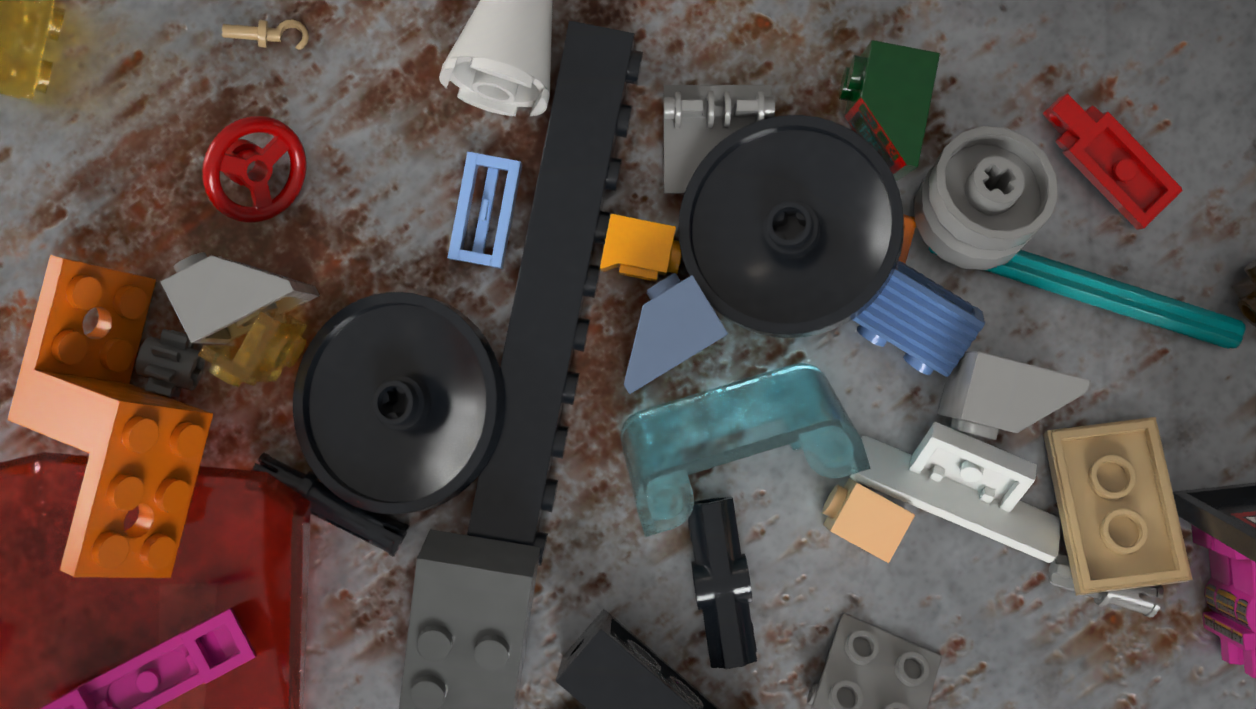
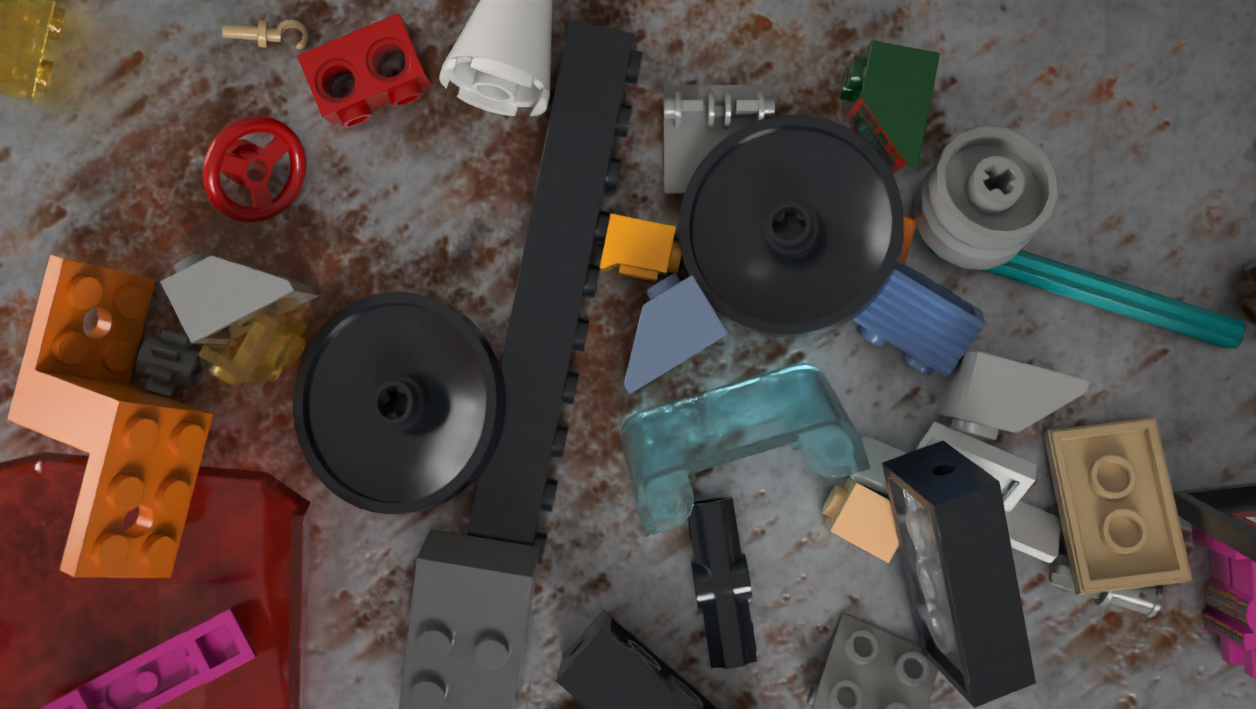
(362, 56): none -> red brick
(369, 526): black pin -> none
(494, 165): light blue tile -> none
(960, 571): none -> black brick
(1112, 161): red hinge -> none

